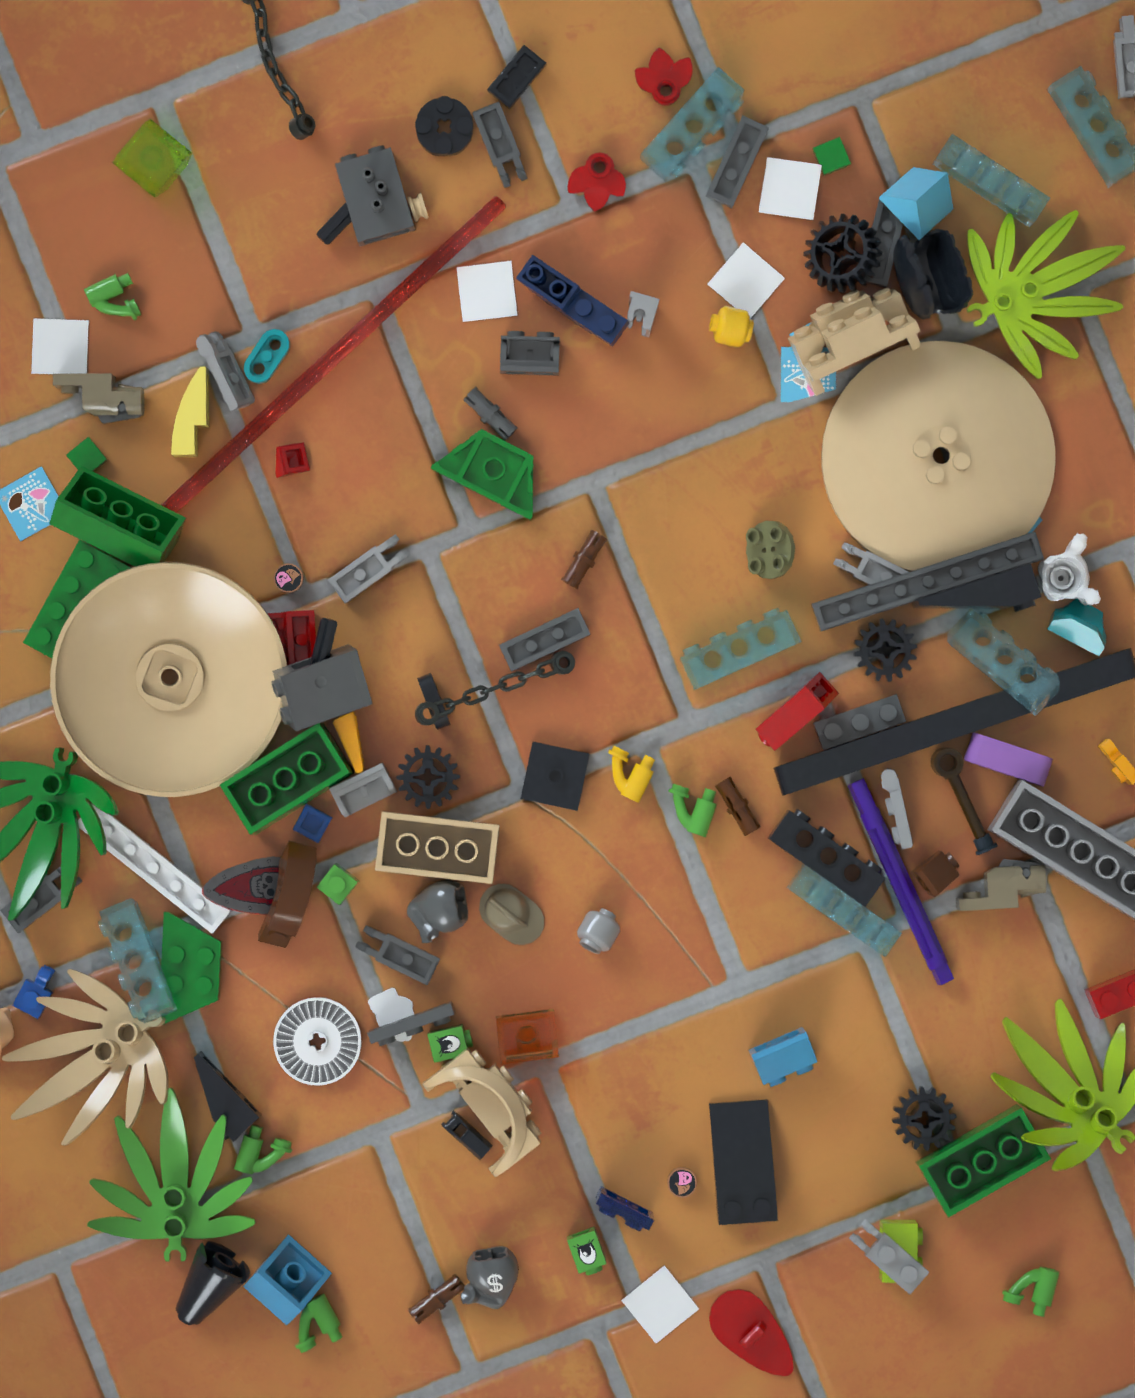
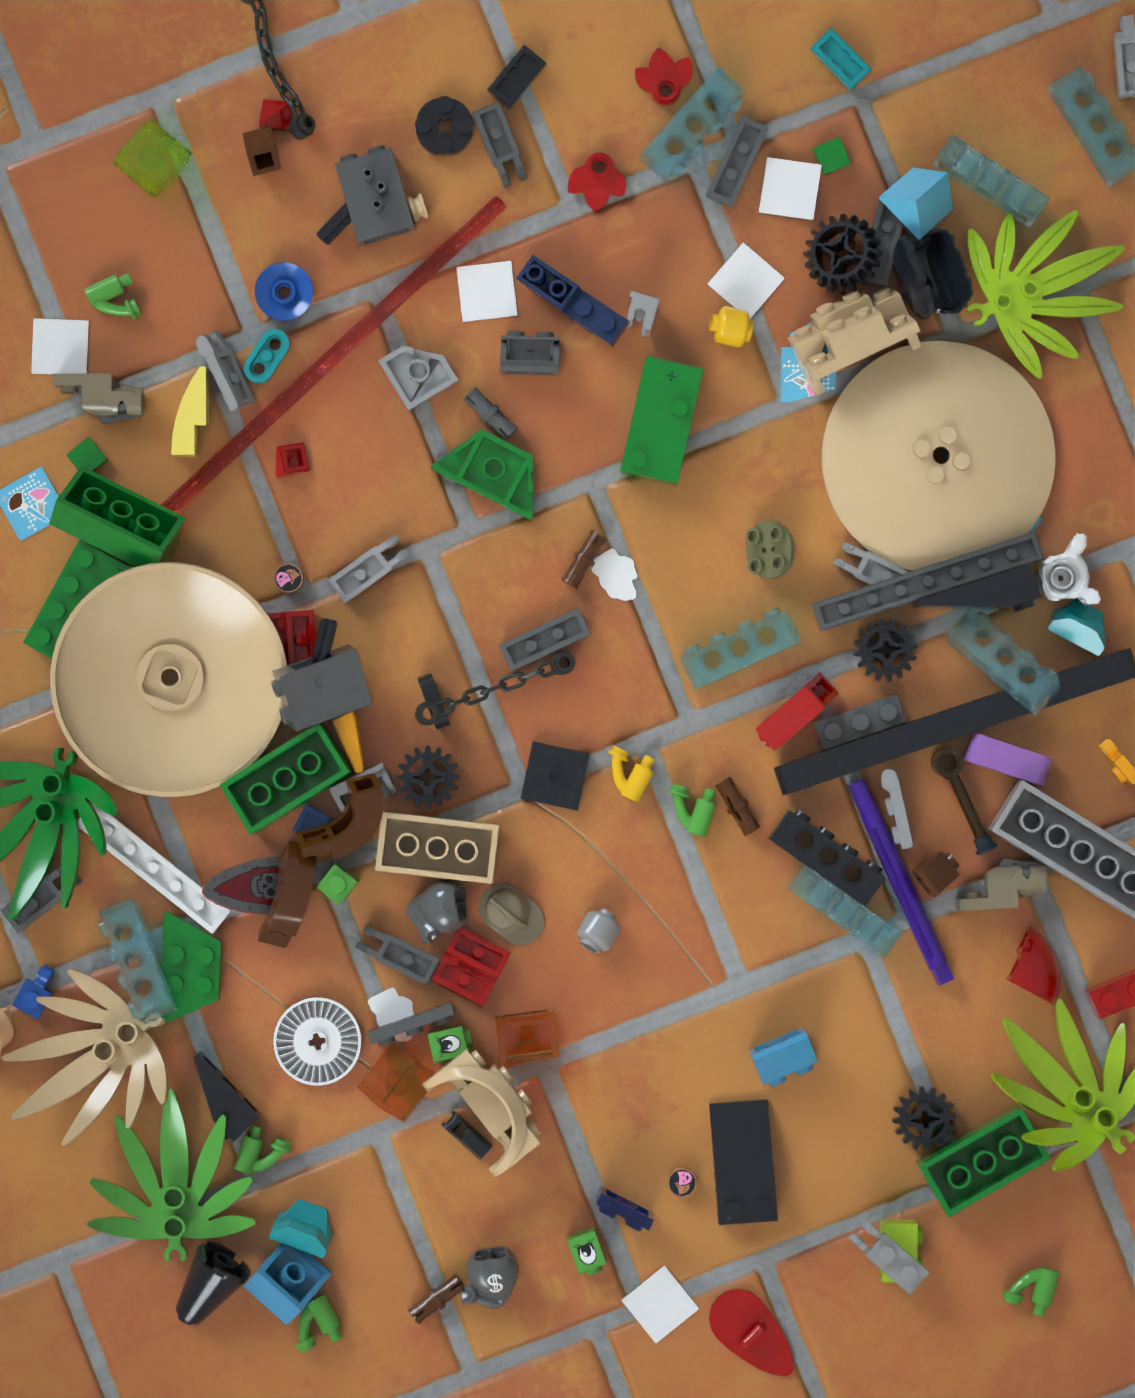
(262, 151): none -> reddish brown brick
(275, 114): none -> red slope
(282, 276): none -> blue dish
(304, 1228): none -> teal slope
(352, 826): none -> reddish brown arch
(396, 1082): none -> clear orange slope
(417, 374): none -> light grey plate
(470, 967): none -> red slope
(616, 574): none -> white sticker
(661, 420): none -> green brick
(840, 59): none -> teal plate
(1037, 967): none -> red brick

